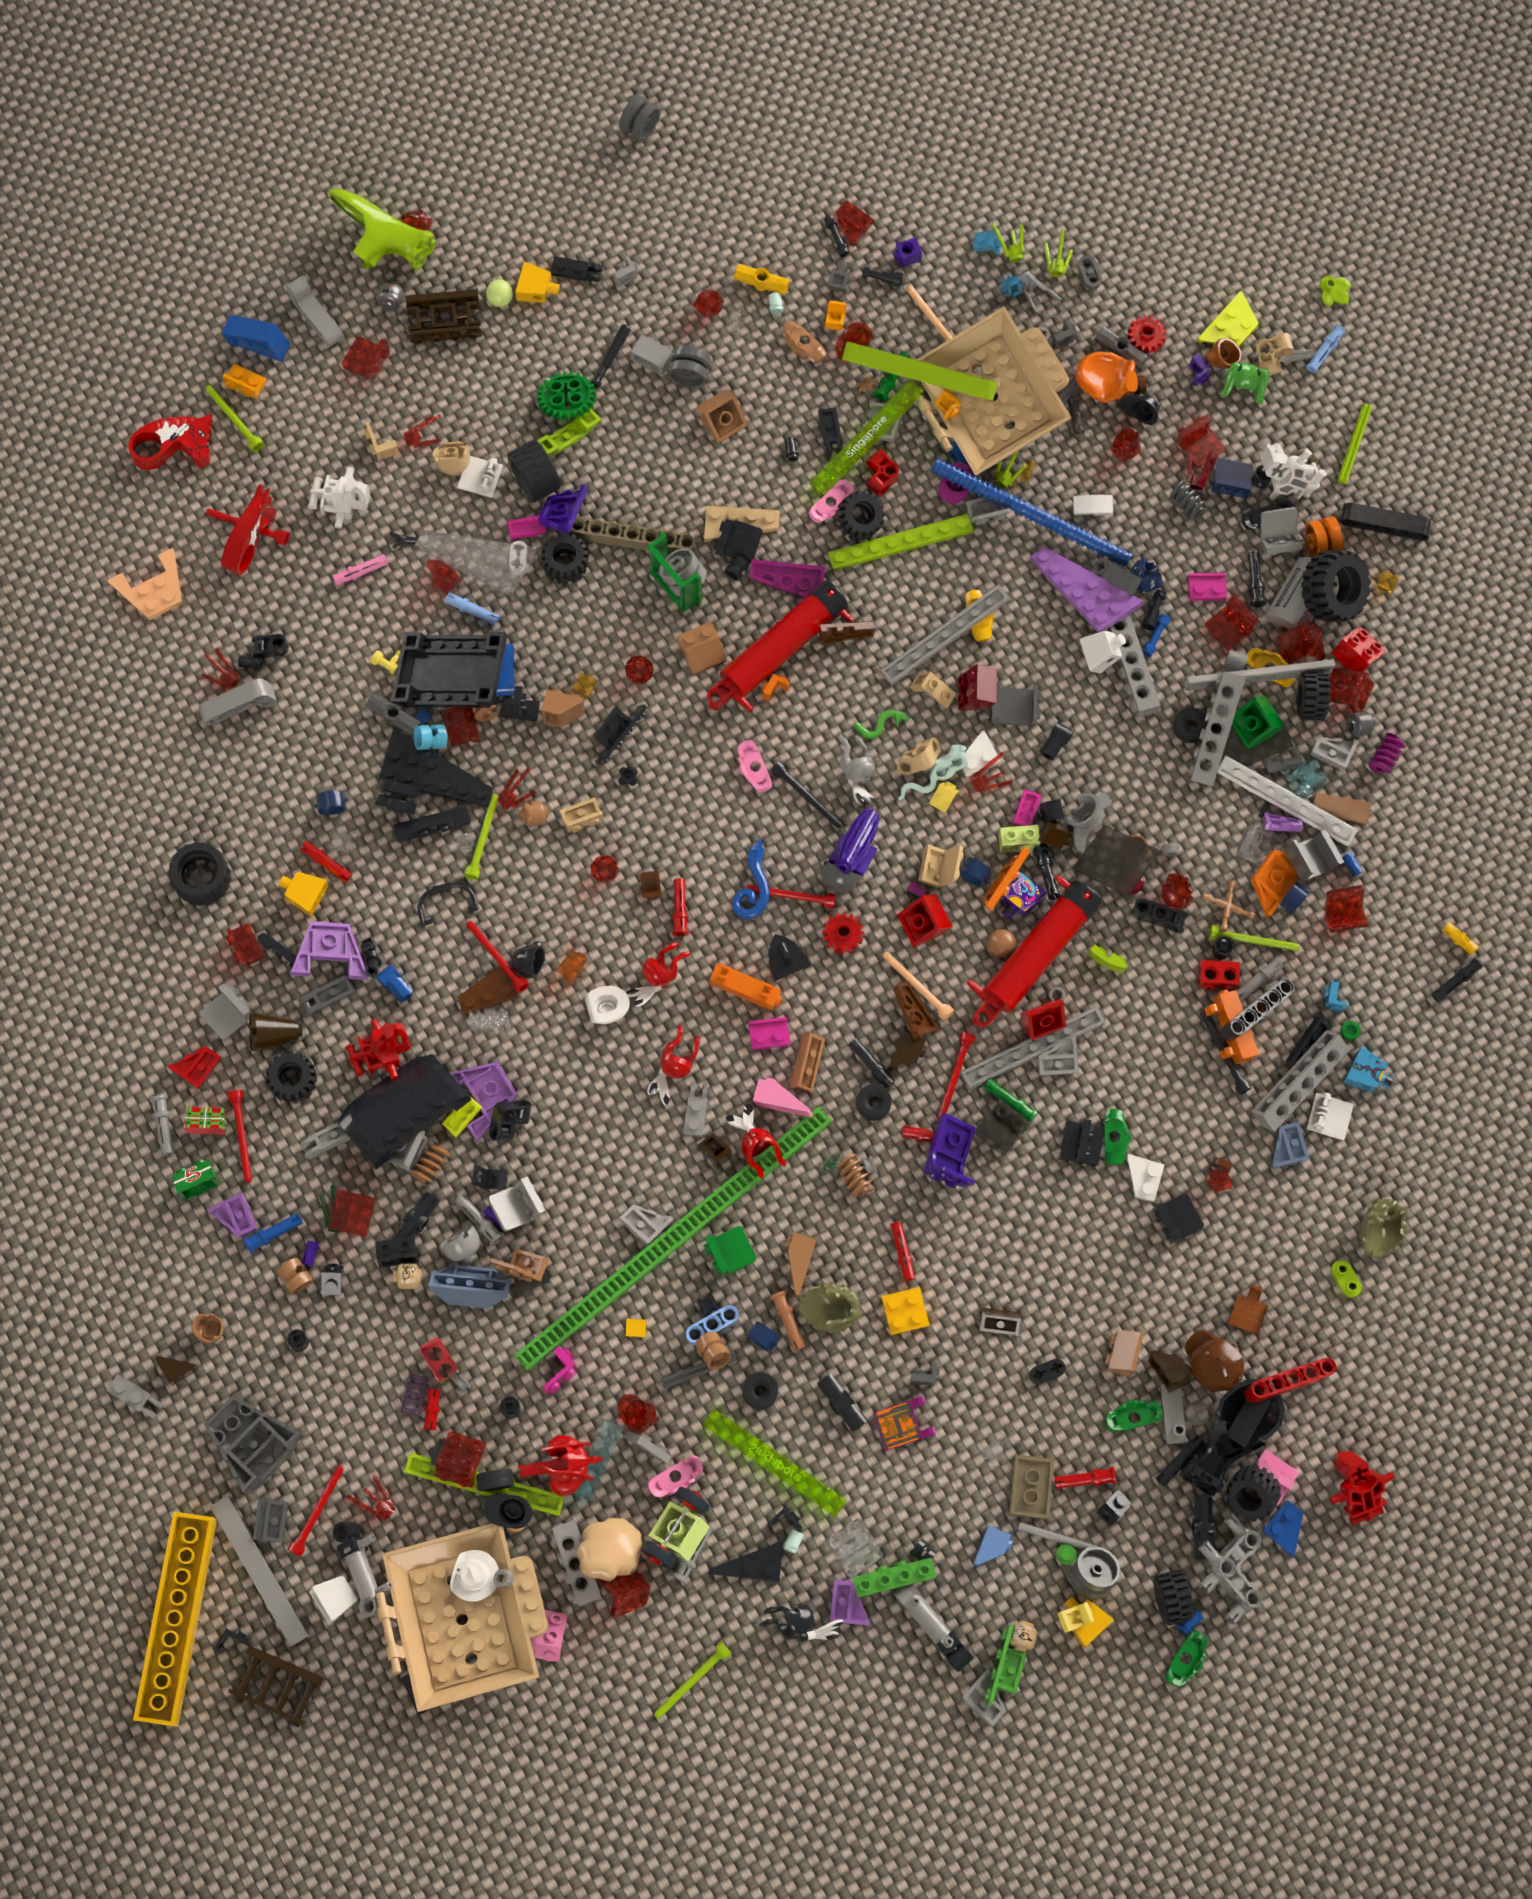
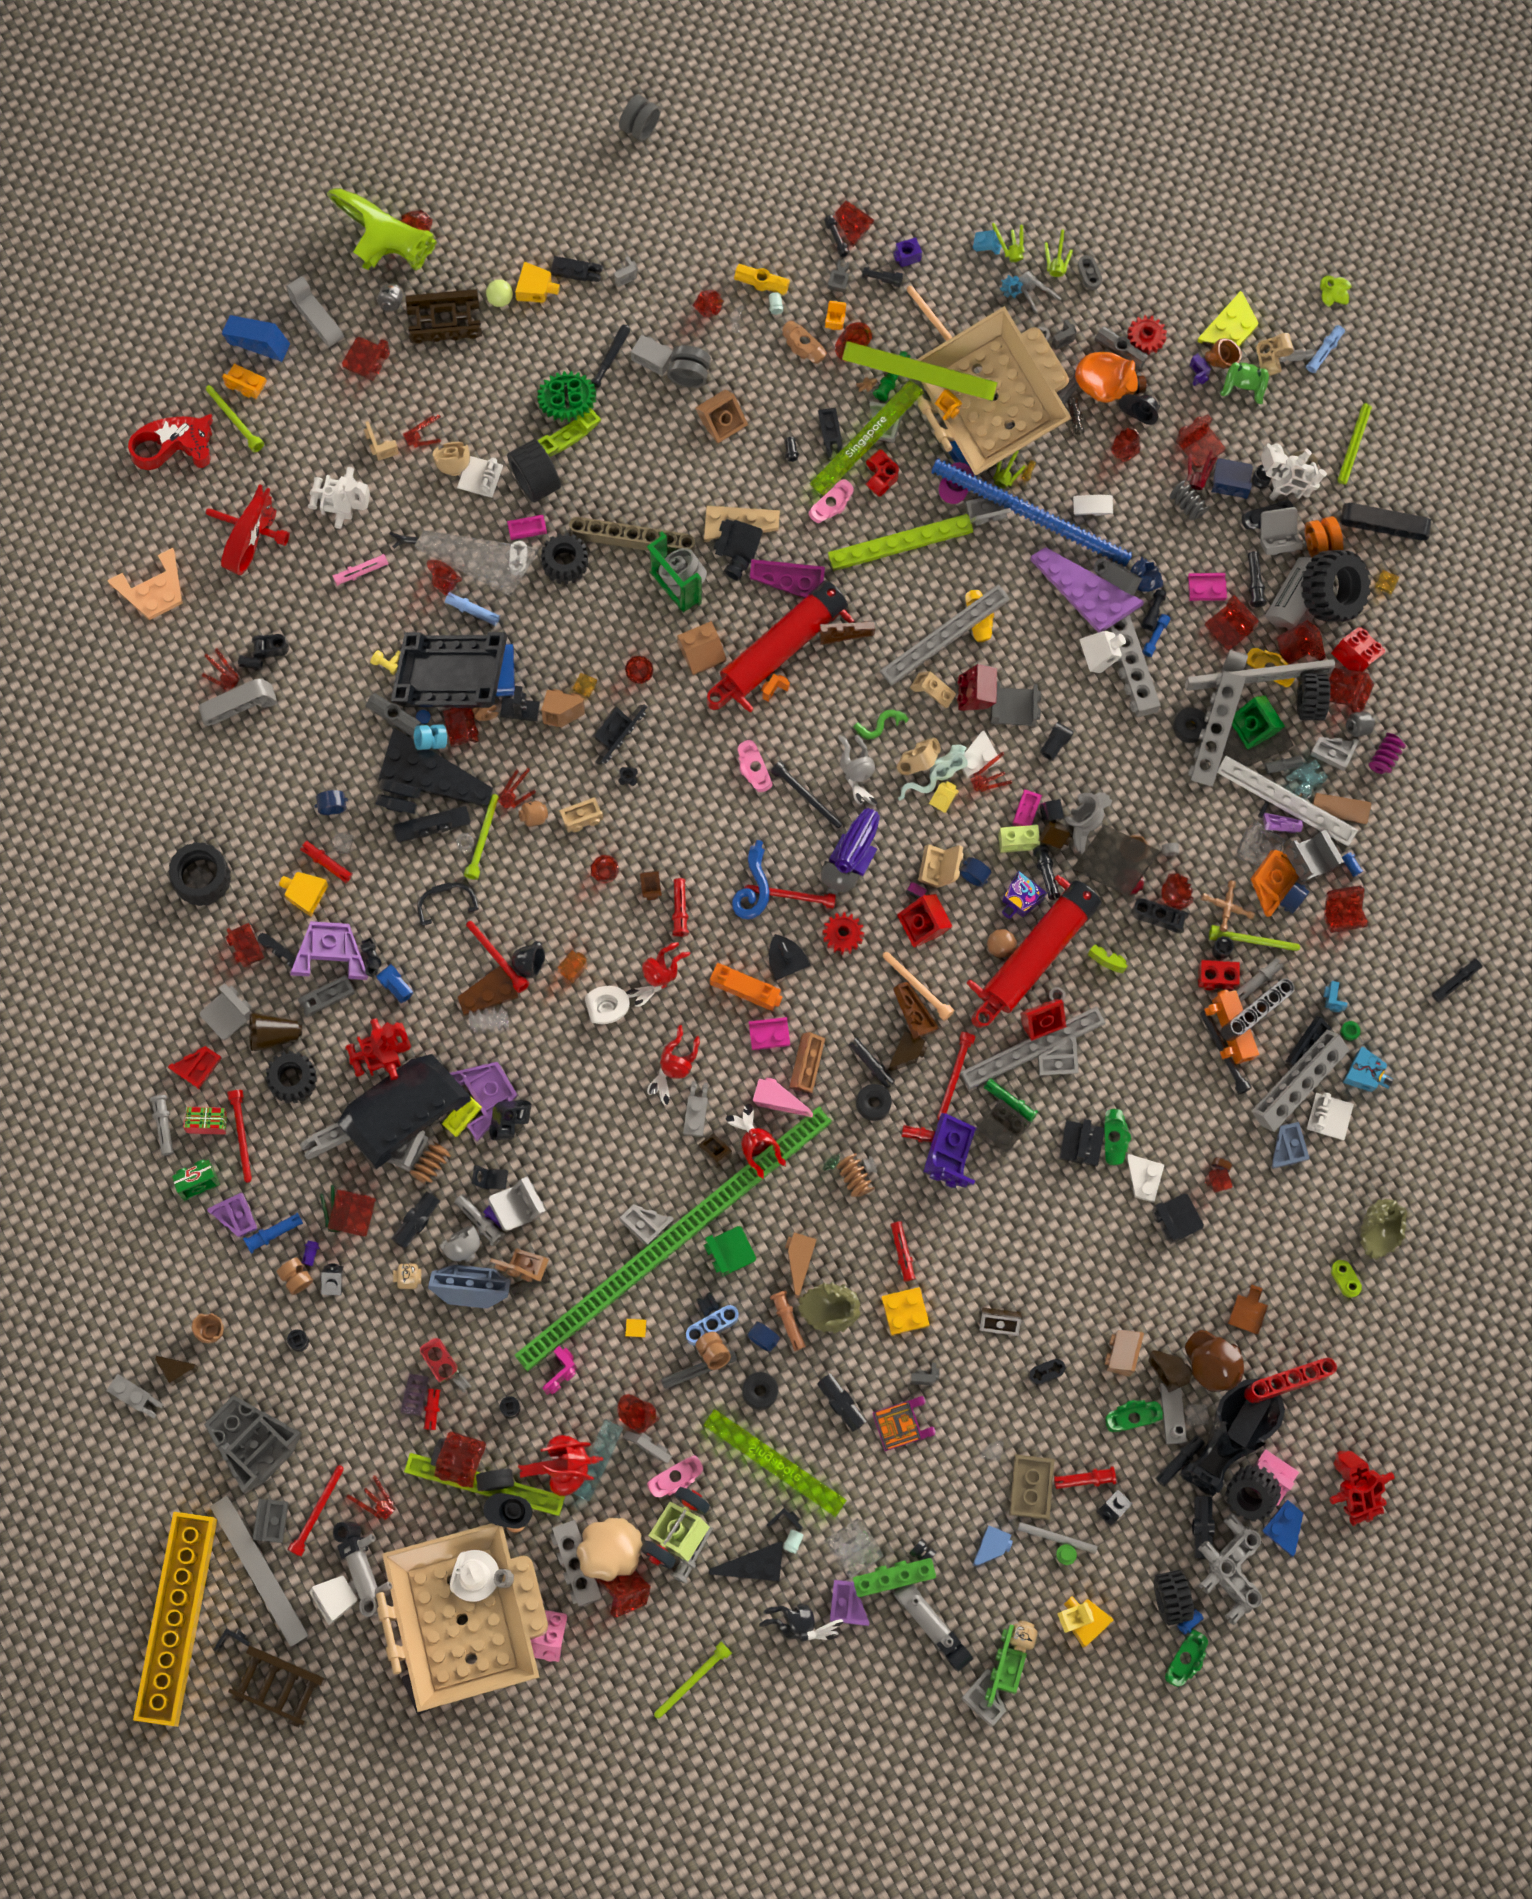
(396, 1252): black bracket -> none
(562, 509): dark purple wing -> none
(870, 505): black tyre -> none
(1007, 873): orange wing -> none
(1094, 1573): dark grey wheel -> none
(1460, 938): yellow pin -> none

